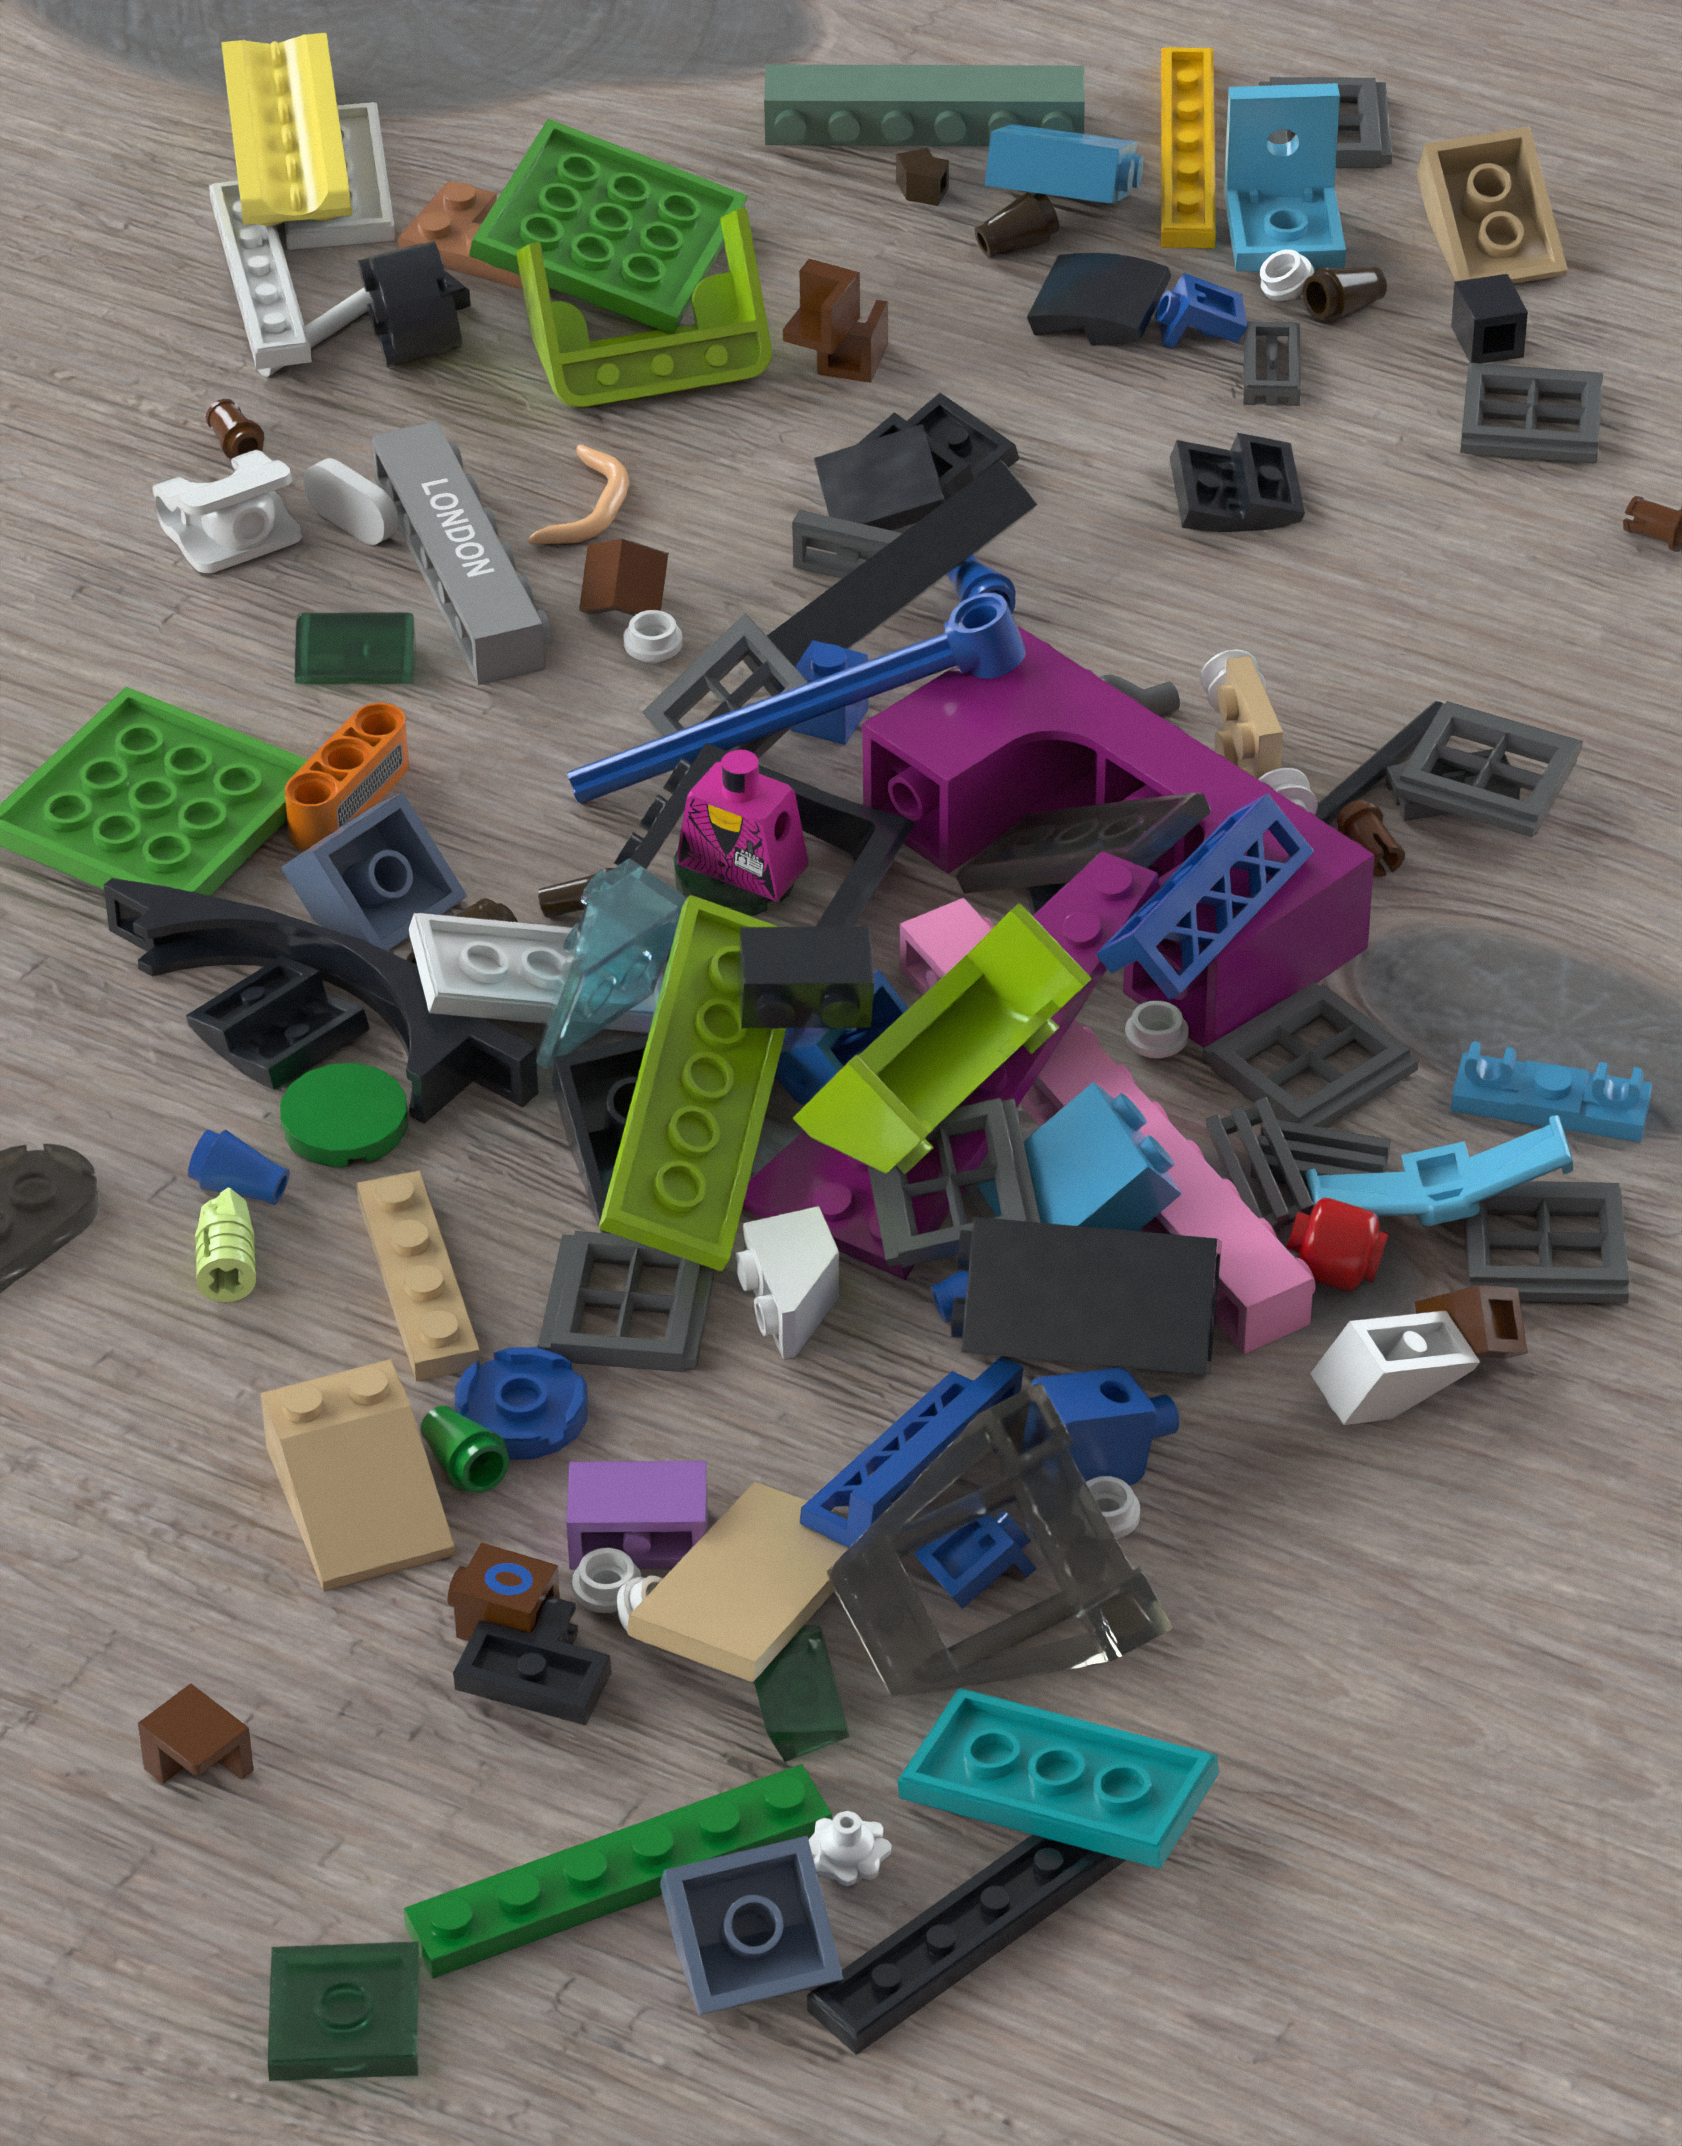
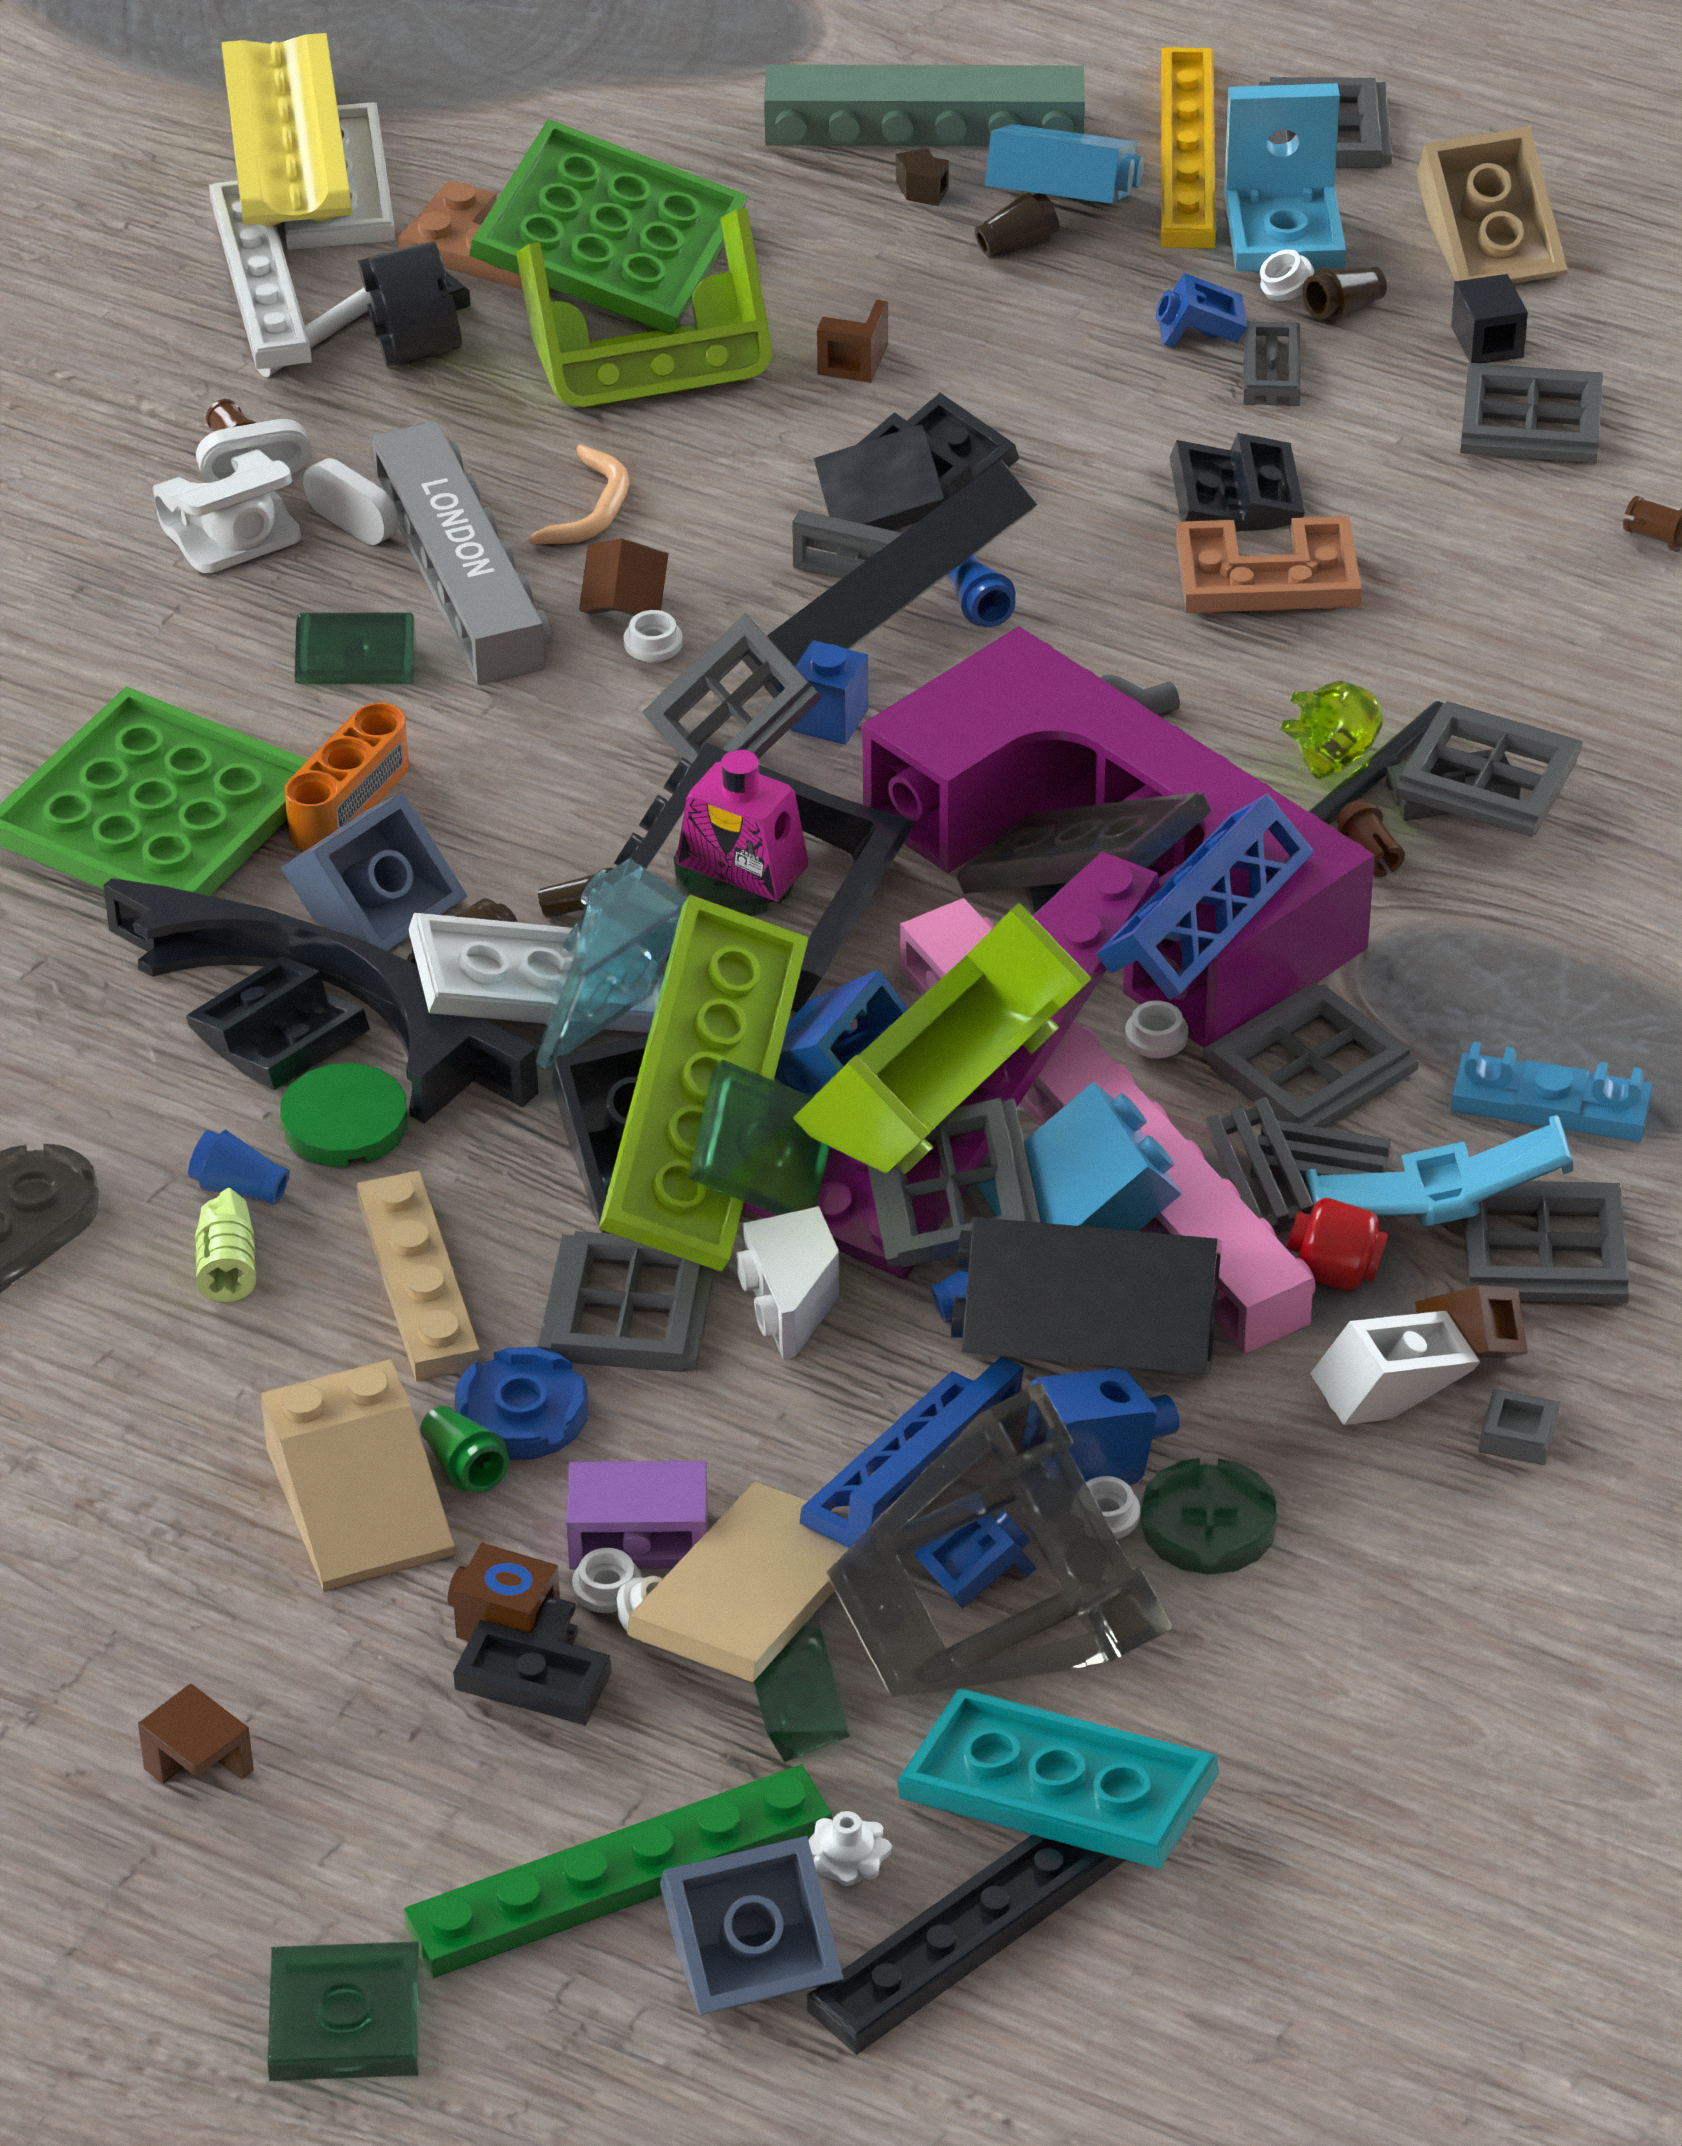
(276, 438): none -> white tile
(754, 1145): none -> clear green tile
(805, 977): black brick -> none
(826, 307): reddish brown panel -> none
(977, 639): blue piece -> none
(1101, 293): black slope -> none
(1209, 1516): none -> clear green tile
(1251, 729): tan plate -> none
(1315, 576): none -> nougat plate
(1334, 726): none -> clear neon green piece
(1519, 1426): none -> dark grey tile

